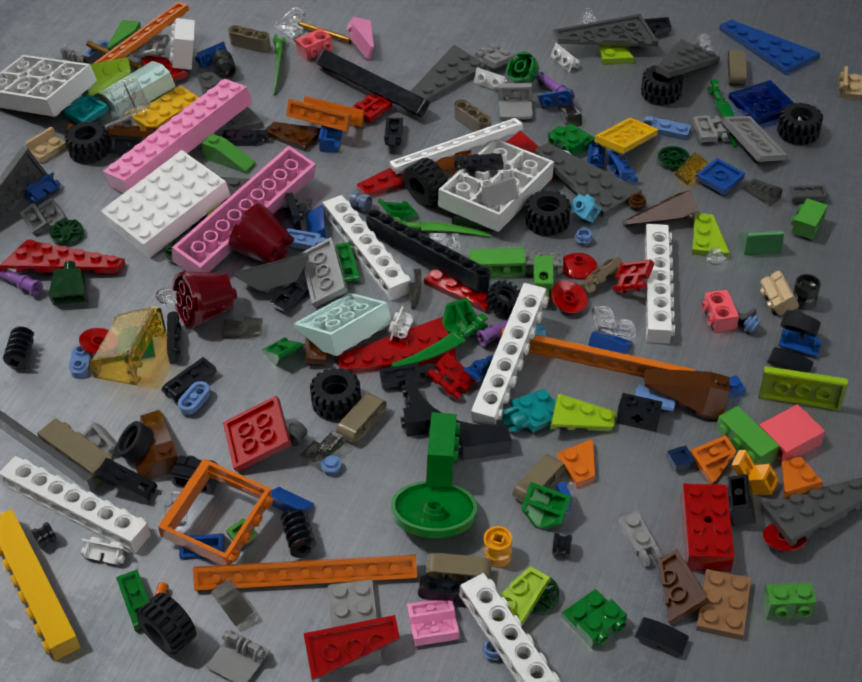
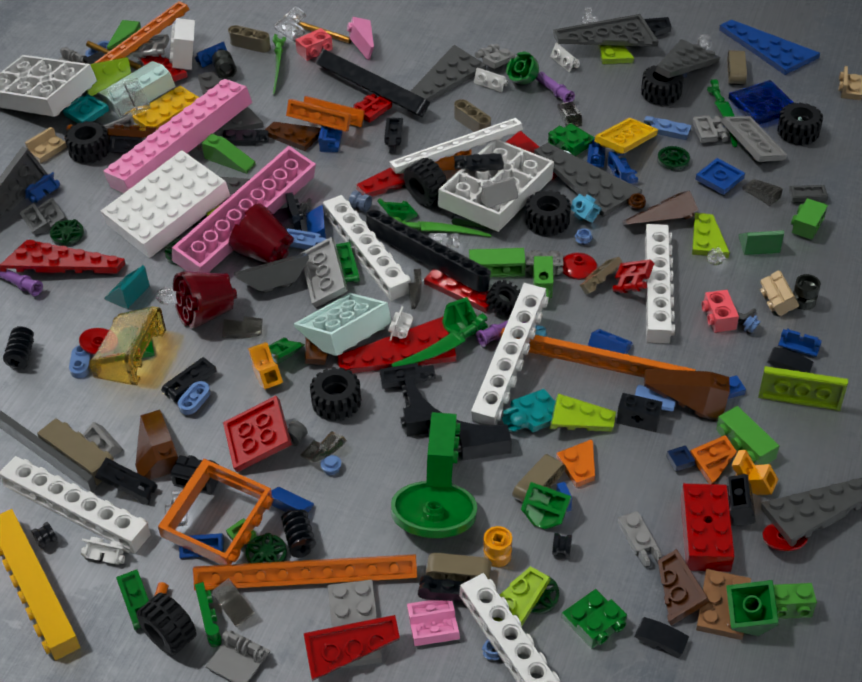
(68, 285): dark green torso -> none
(129, 288): none -> teal slope
(134, 441): black tyre -> none
(173, 337): black plate -> none
(208, 615): none -> green plate
(264, 367): none -> light orange brick
(267, 551): none -> dark green wheel
(290, 298): black slope -> none
(361, 417): dark tan beam -> none
(454, 373): red plate -> none
(479, 368): blue hinge -> none
(515, 101): light grey bracket -> none
(555, 99): blue hinge -> none
(569, 296): red dish -> none
(607, 324): clear plate -> none
(690, 168): clear yellow slope -> none
(752, 607): none -> green slope
(793, 432): coral brick -> none
(798, 477): orange wing -> none
(800, 322): black tyre -> none

